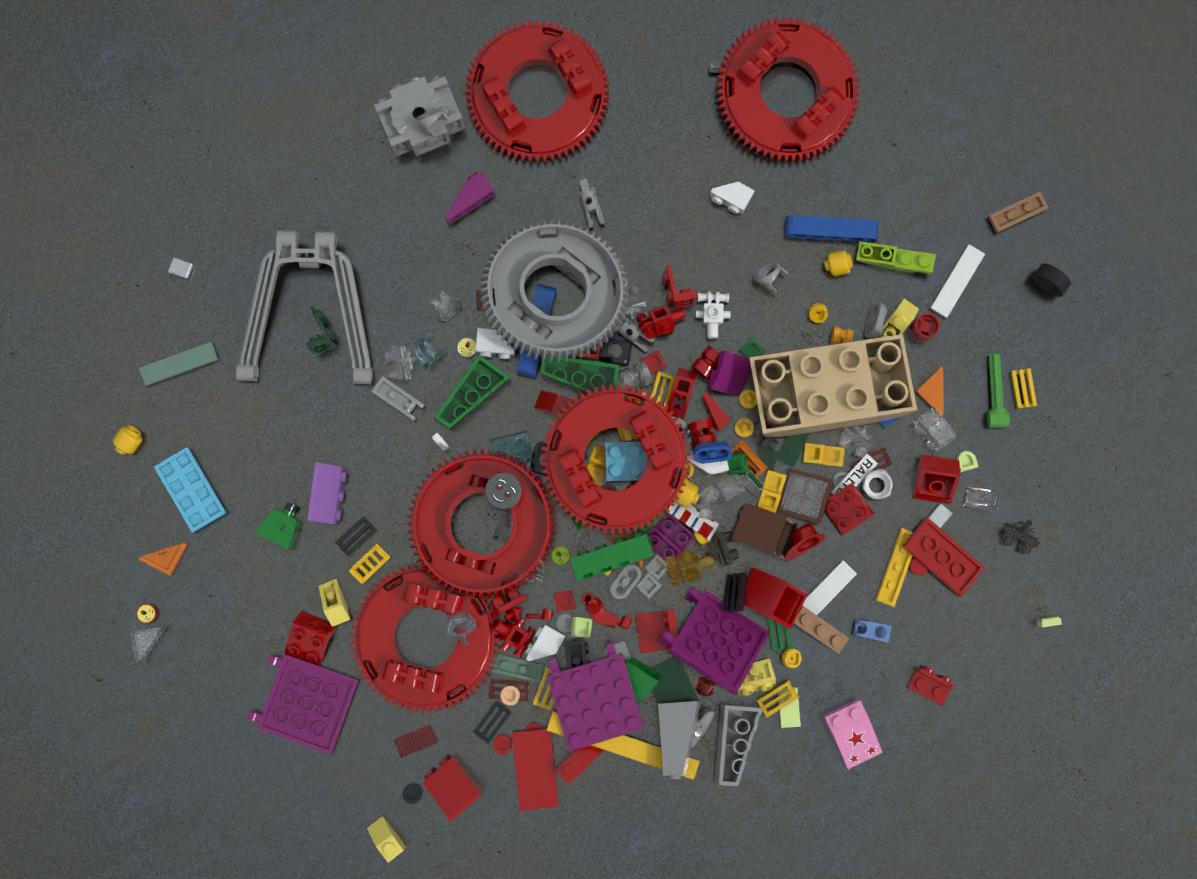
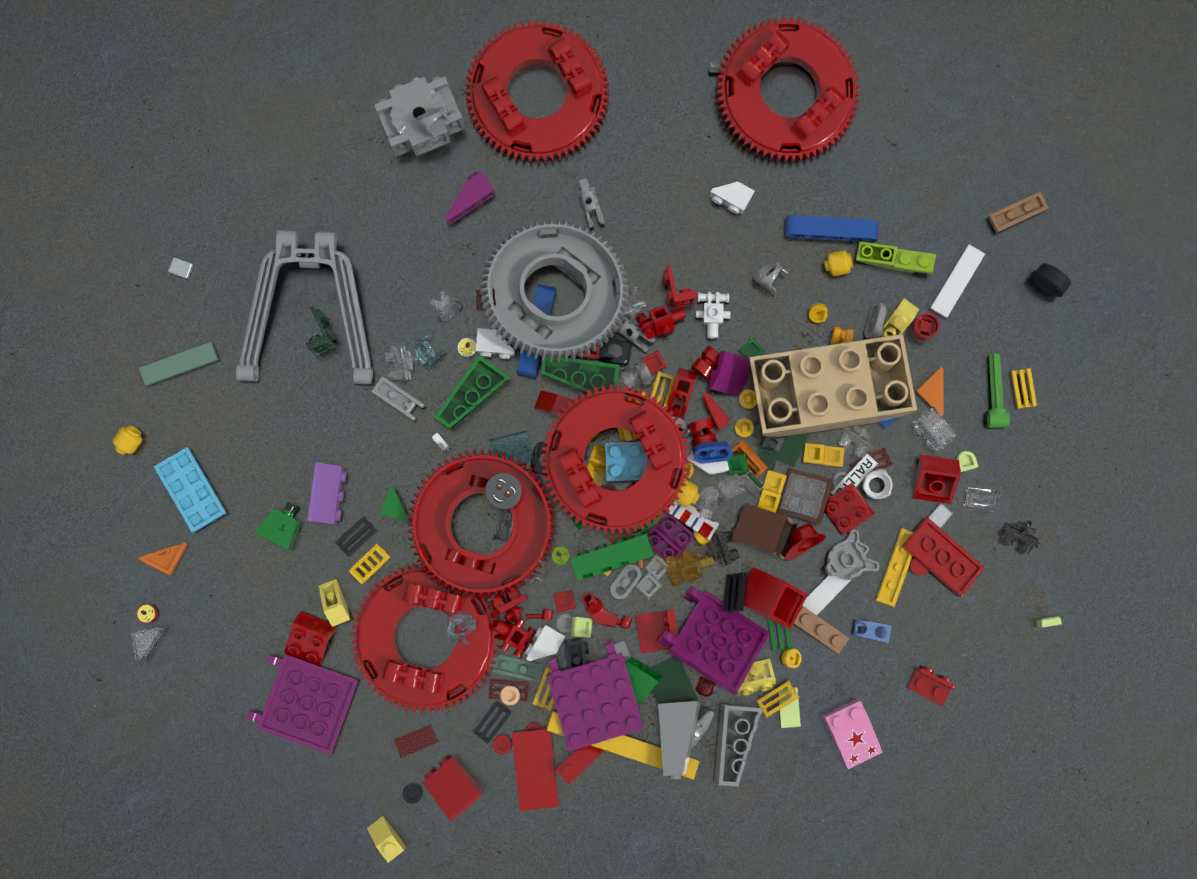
(394, 507): none -> green slope
(849, 558): none -> light grey tile

